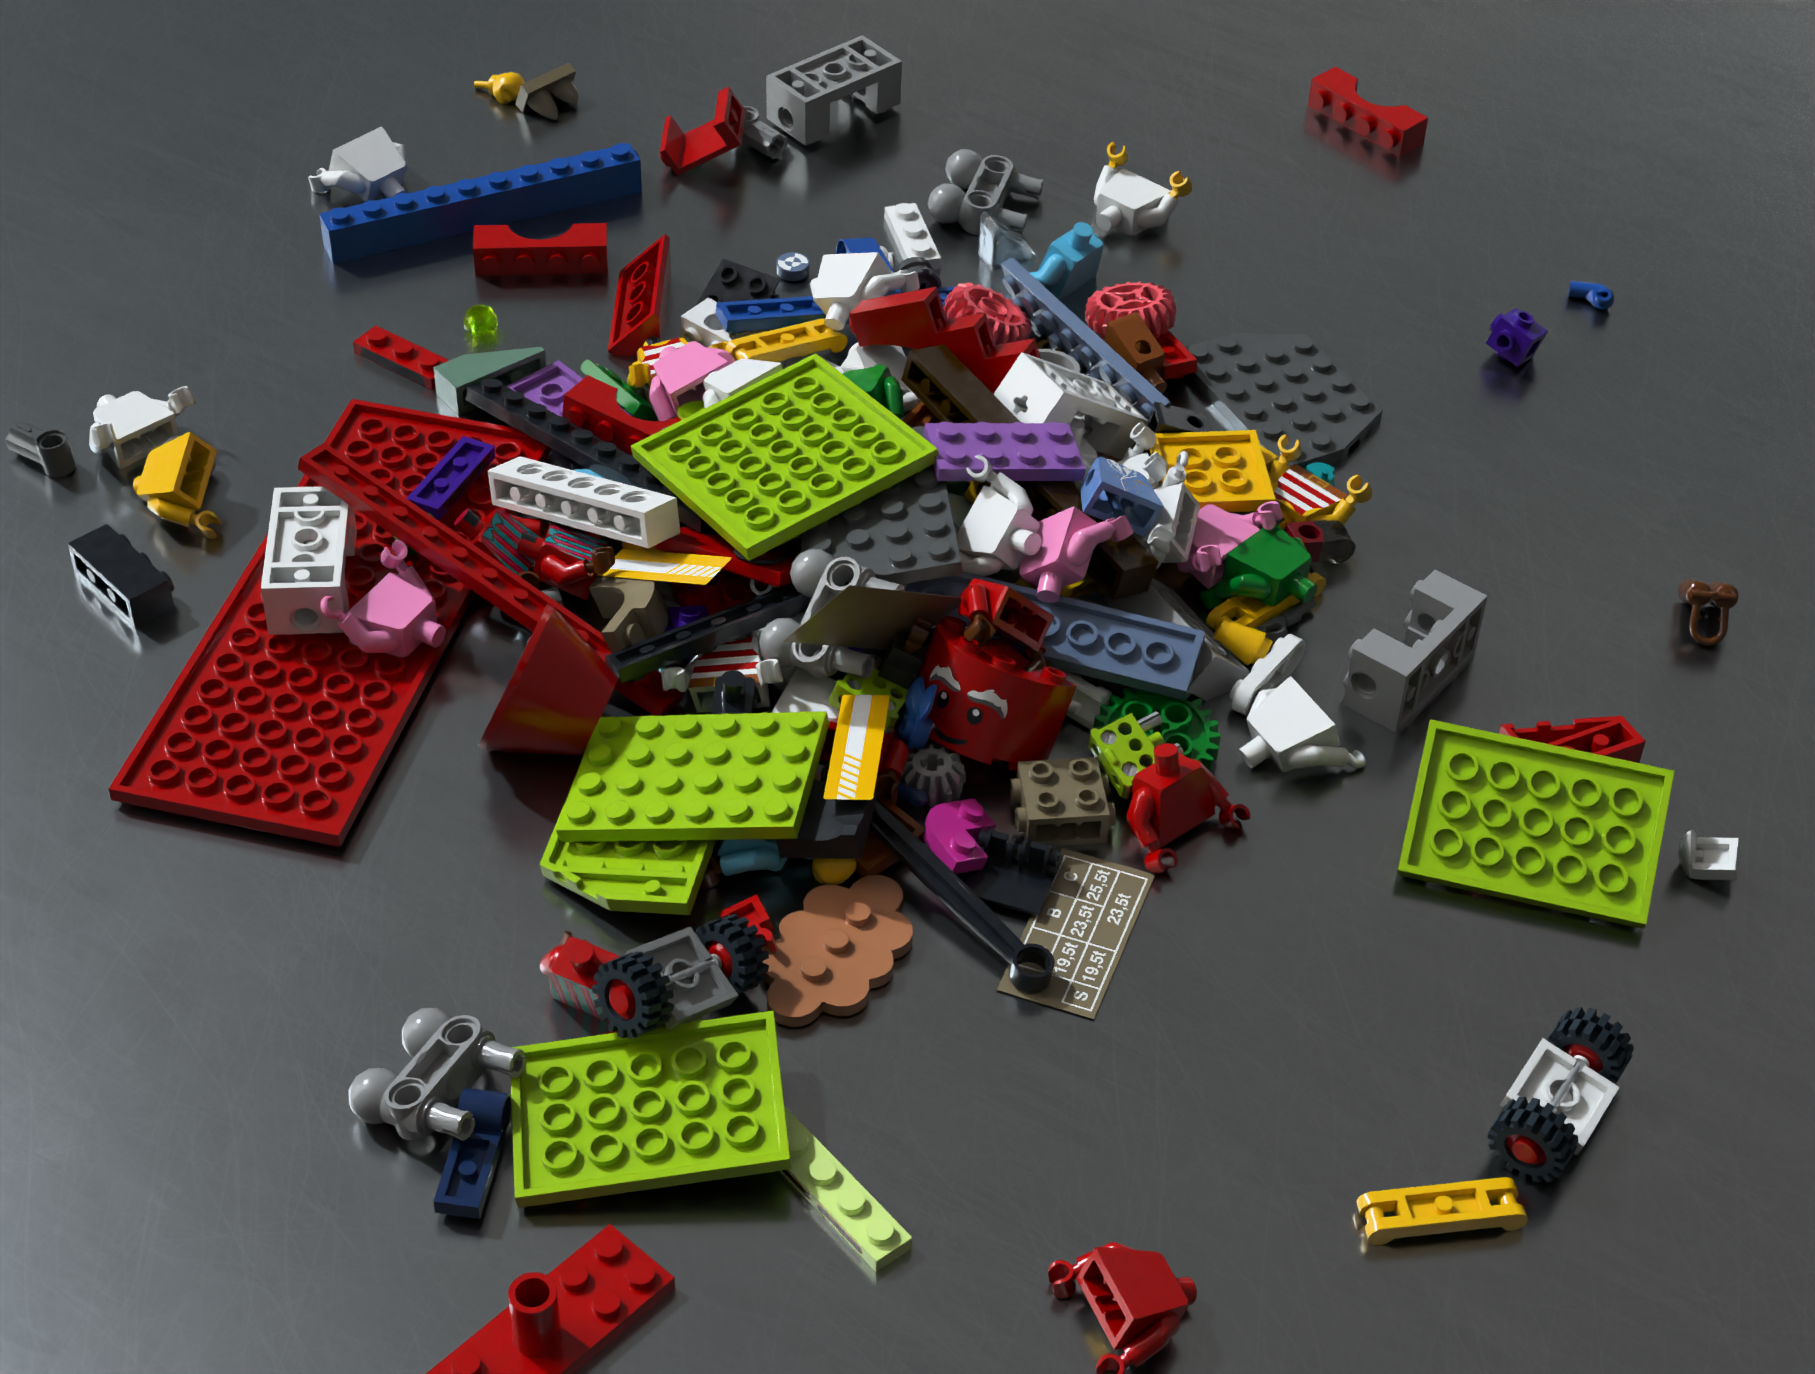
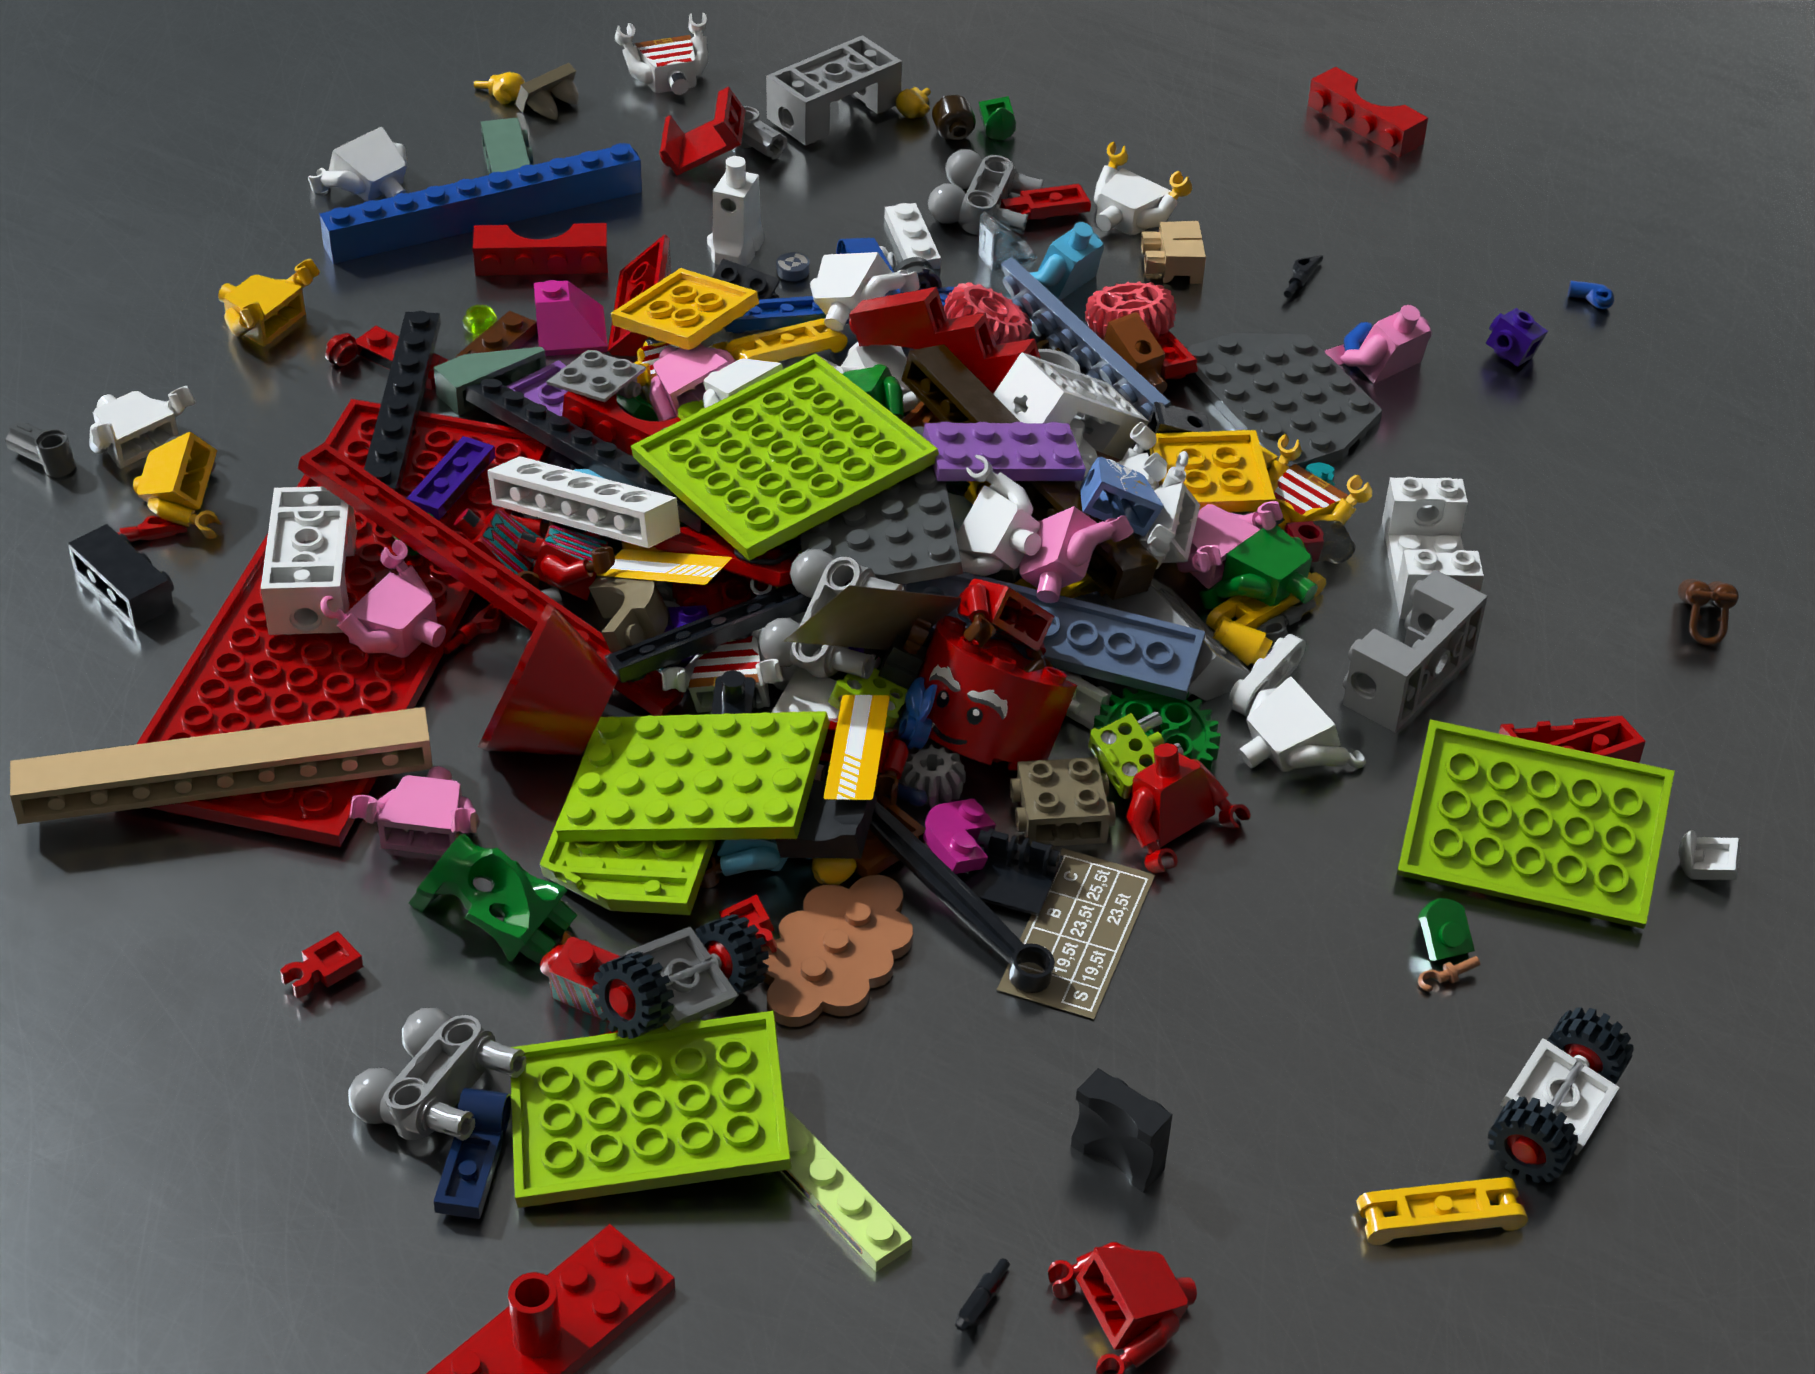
(152, 528): none -> red hand
(219, 765): none -> tan brick
(266, 306): none -> yellow torso
(324, 962): none -> red plate
(341, 349): none -> red plate
(402, 397): none -> black plate
(420, 813): none -> bright pink torso
(484, 622): none -> red hand
(505, 145): none -> sand green brick
(505, 334): none -> reddish brown hinge
(515, 897): none -> green hips
(568, 319): none -> dark pink slope
(599, 376): none -> light grey hinge
(666, 62): none -> white torso
(685, 308): none -> yellow plate
(736, 215): none -> white piece
(913, 102): none -> yellow piece
(953, 117): none -> dark brown head
(980, 1297): none -> black hand
(998, 118): none -> green plate
(1049, 202): none -> red hinge
(1122, 1128): none -> black brick
(1175, 251): none -> tan hips
(1302, 269): none -> black hand
(1357, 336): none -> blue arm
(1389, 347): none -> bright pink torso
(1424, 535): none -> white plate
(1445, 929): none -> green plate
(1450, 972): none -> nougat hand

